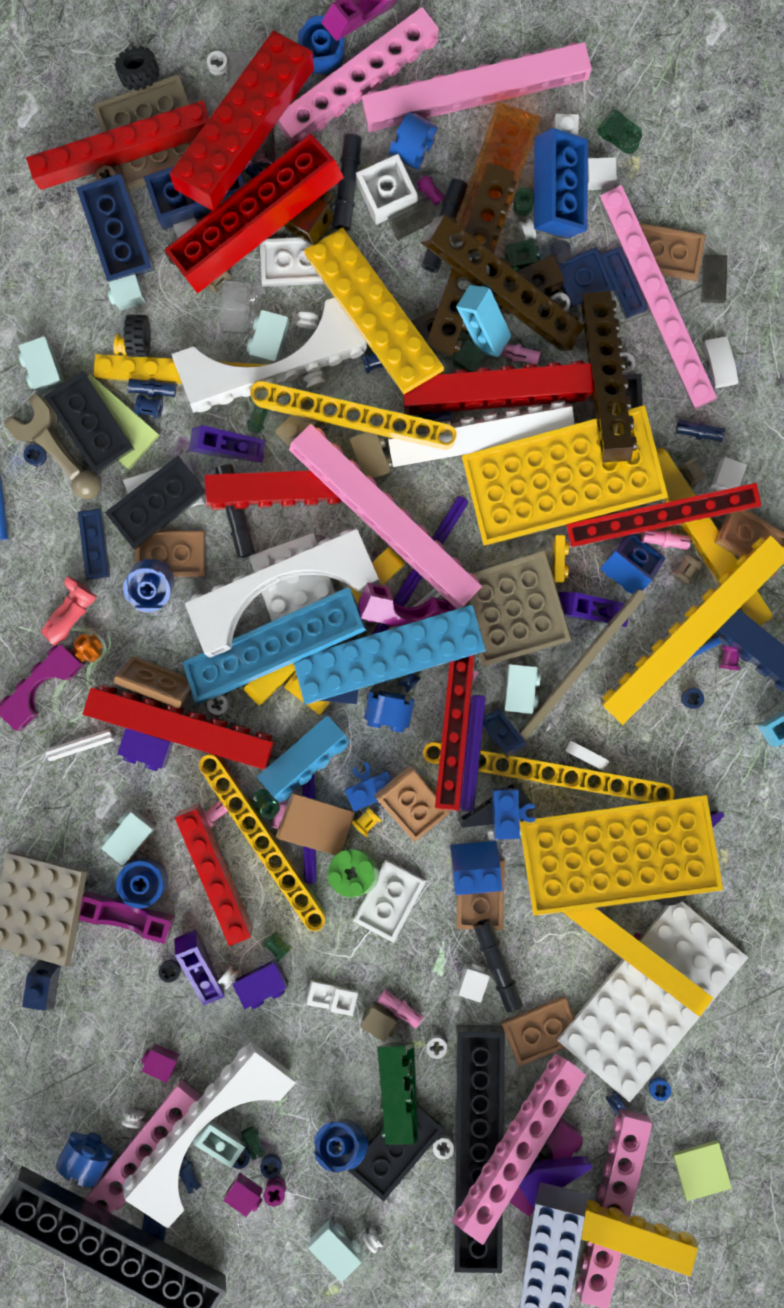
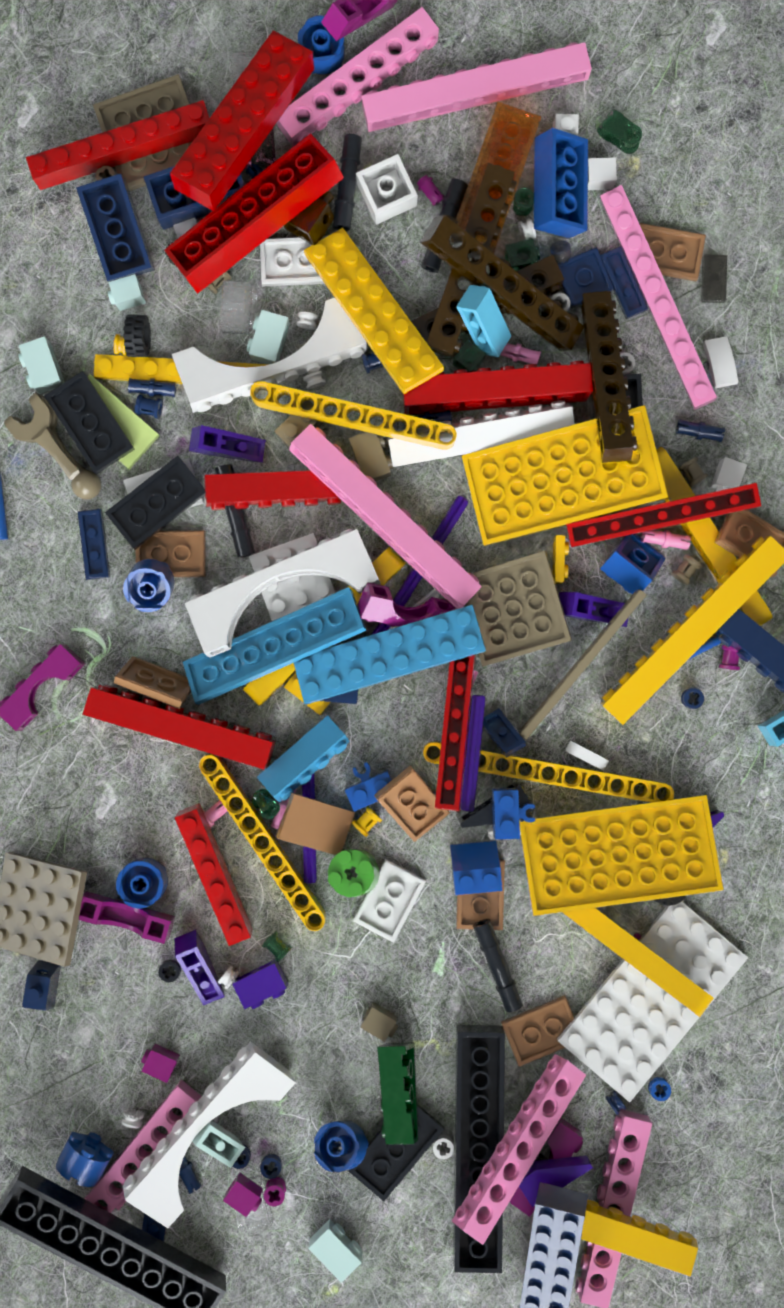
(27, 453): dark blue bush -> none
(68, 612): coral piece -> none
(79, 745): white axle -> none
(87, 648): orange gear -> none
(128, 837): light aqua brick -> none
(145, 749): dark purple brick -> none
(146, 66): black tyre -> none
(213, 68): white bush -> none
(225, 706): white bush -> none
(253, 1143): clear green pin -> none
(257, 420): clear green pin -> none
(331, 997): white slope -> none
(372, 1240): white bush -> none
(388, 710): blue brick -> none
(400, 1008): bright pink pin -> none
(410, 681): dark blue bush -> none
(412, 218): clear smoke plate -> none
(413, 139): blue brick -> none
(442, 1042): white bush -> none
(473, 982): white brick -> none
(521, 689): light aqua brick -> none
(702, 1170): yellowish green tile -> none

